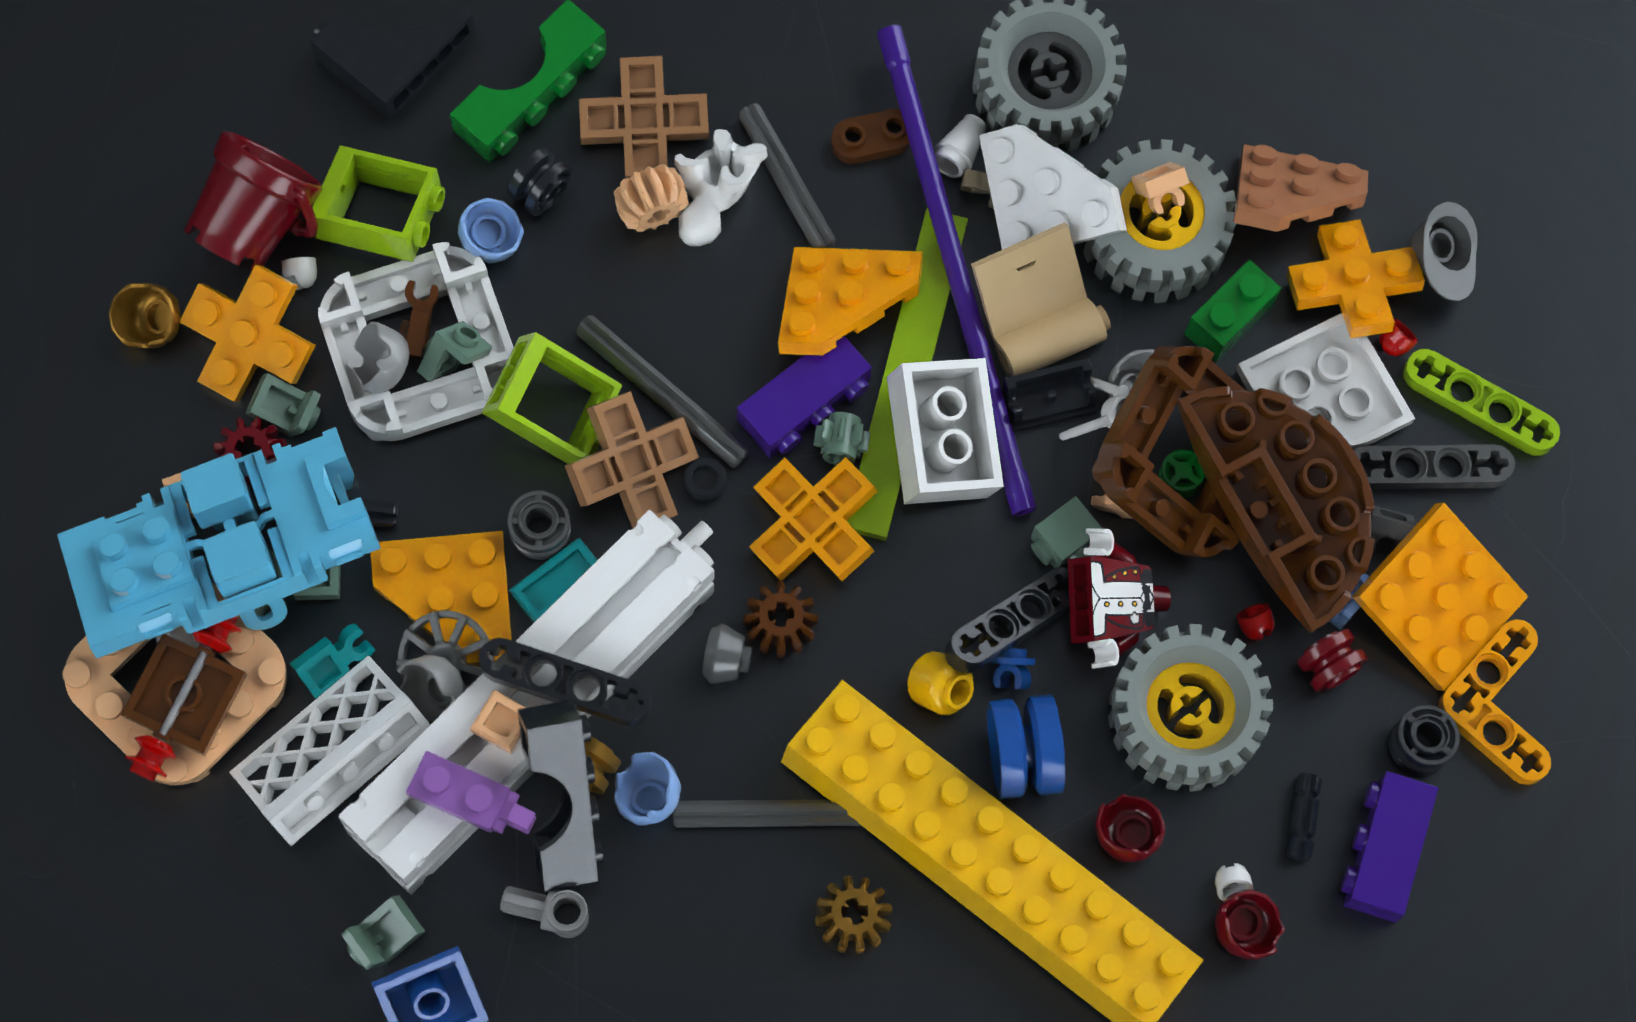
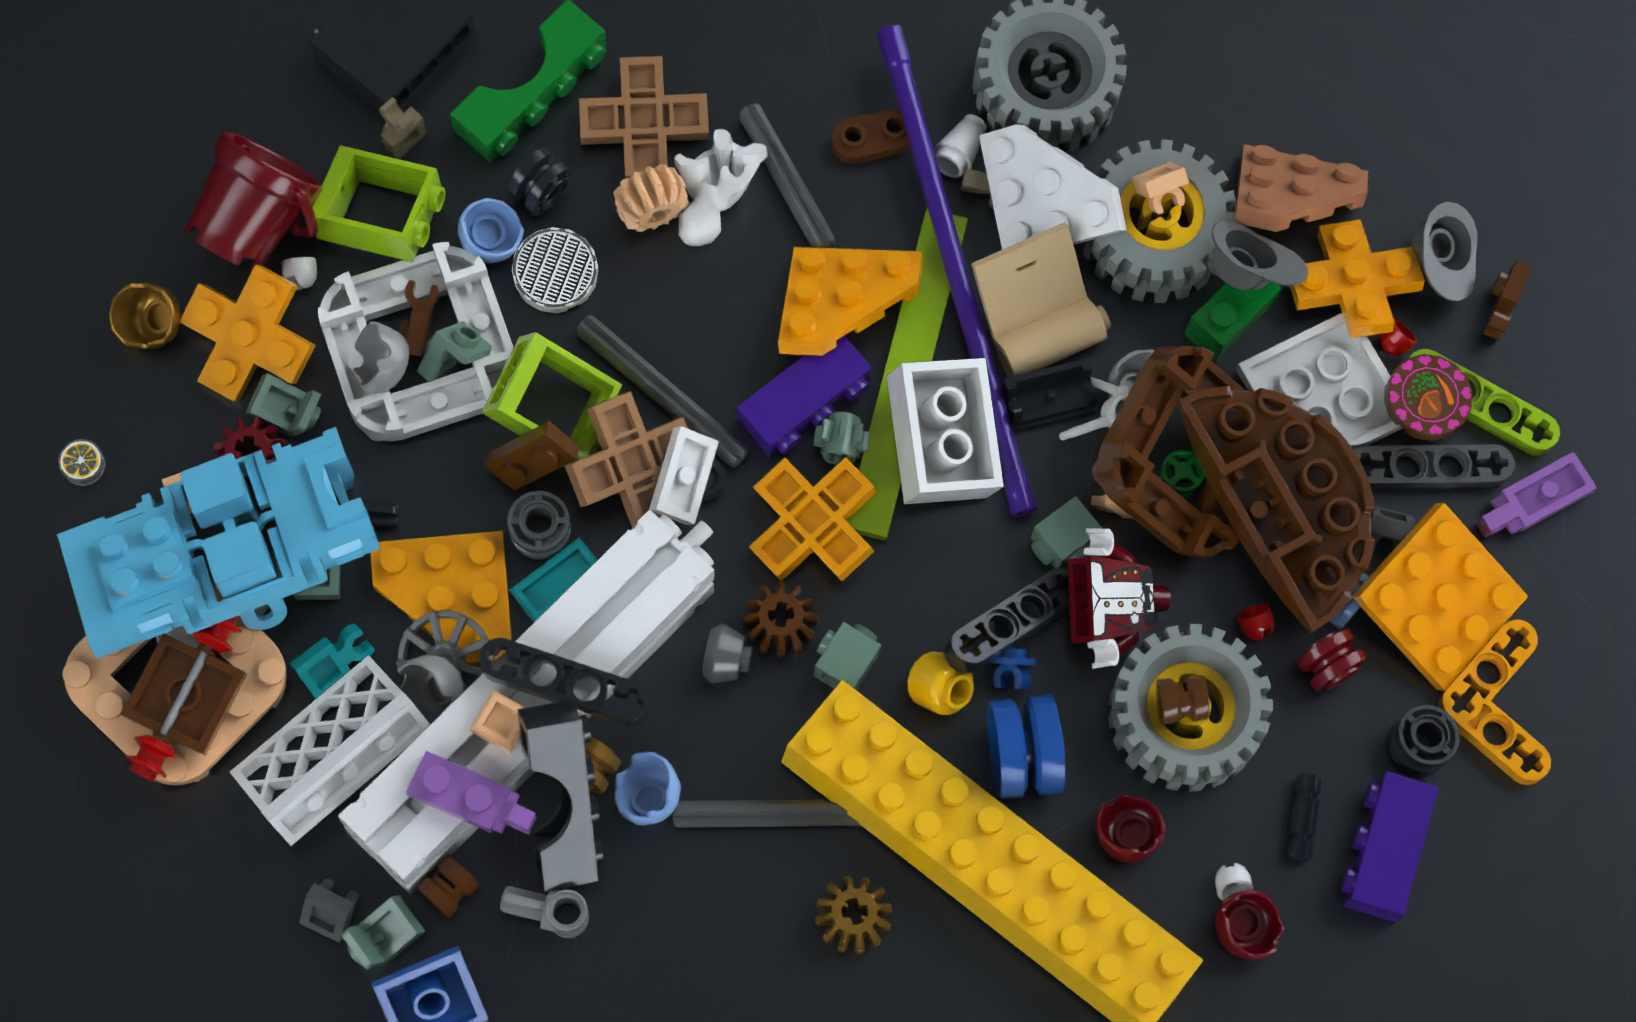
(81, 462): none -> clear tile
(327, 911): none -> dark grey tile
(401, 129): none -> dark tan plate
(440, 894): none -> reddish brown wheel
(532, 456): none -> reddish brown plate
(555, 270): none -> tile
(684, 475): none -> white plate
(846, 655): none -> sand green brick
(1181, 700): none -> reddish brown wheel
(1251, 260): none -> dark grey piece
(1428, 397): none -> reddish brown tile
(1508, 289): none -> reddish brown plate
(1538, 496): none -> medium lavender hinge

